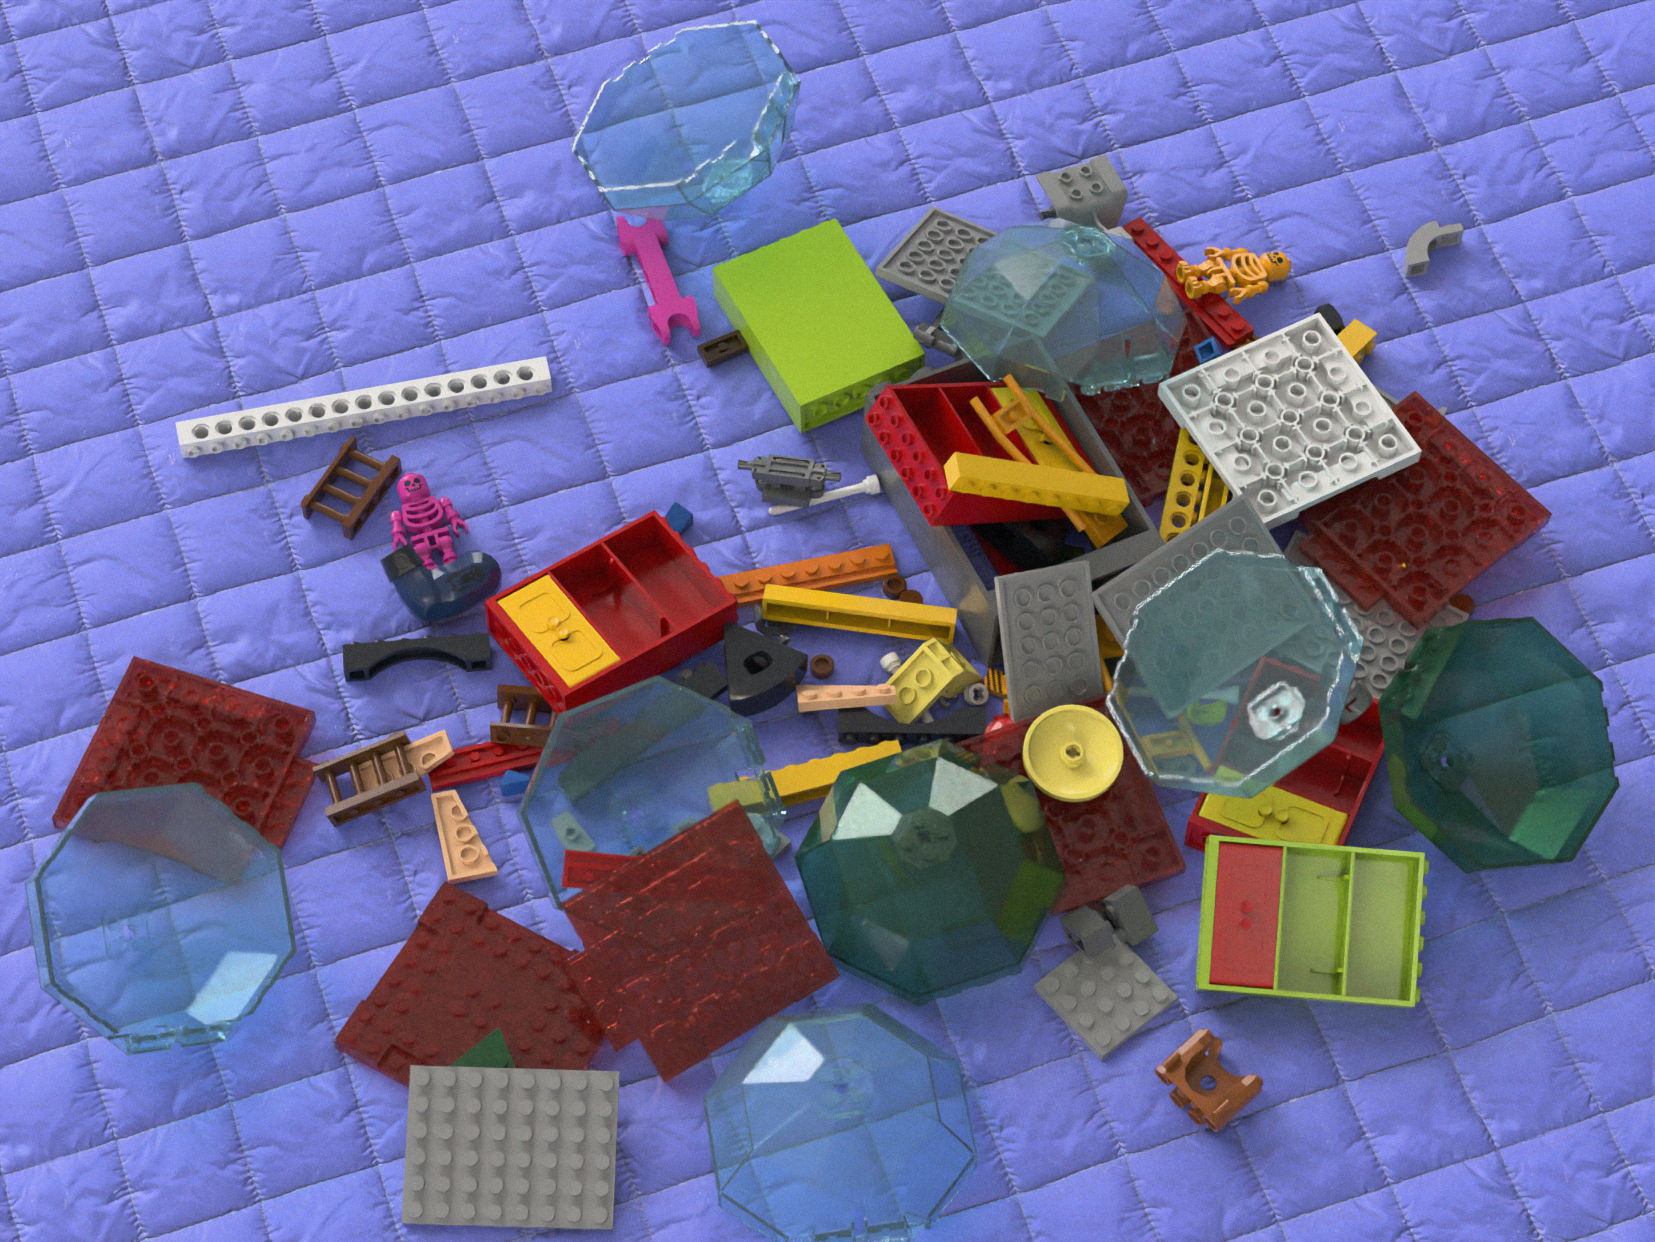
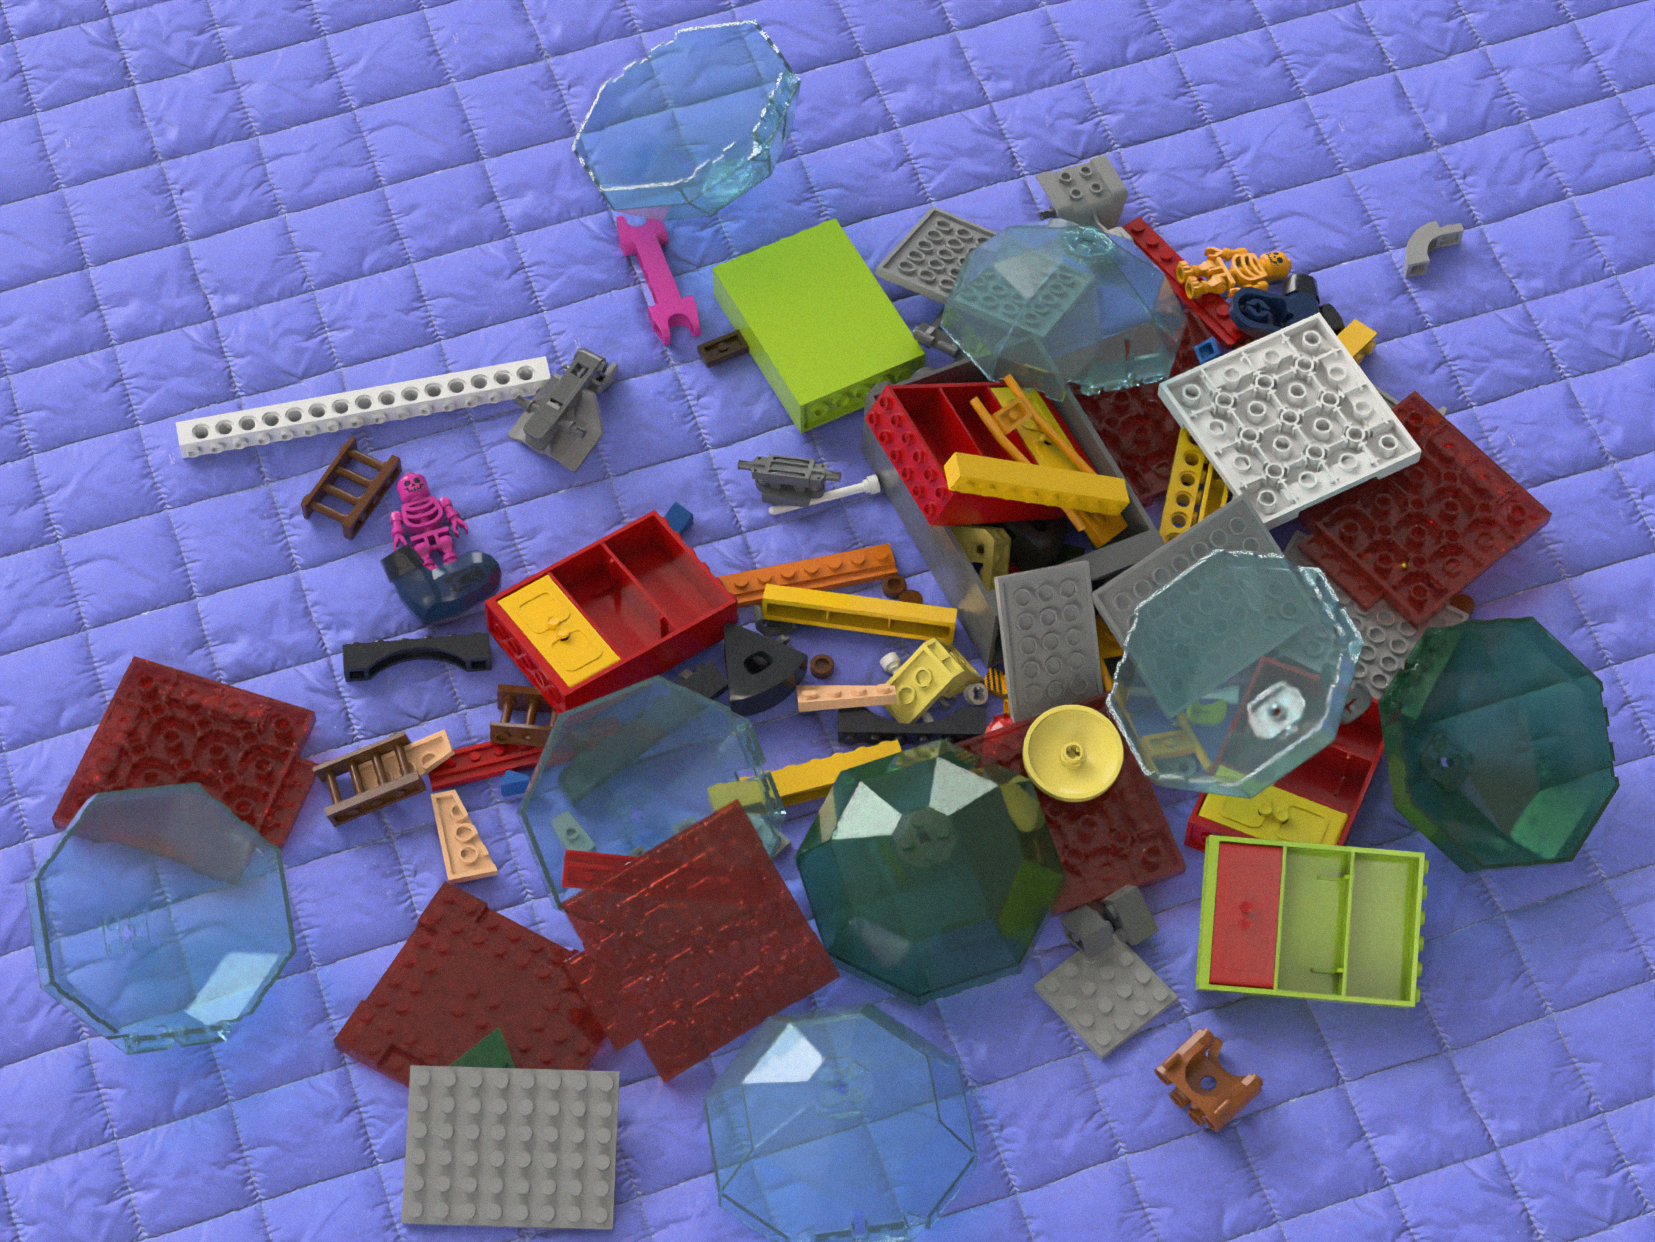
(565, 413): none -> piece
(985, 546): none -> light yellow bracket
(1264, 313): none -> dark blue piece

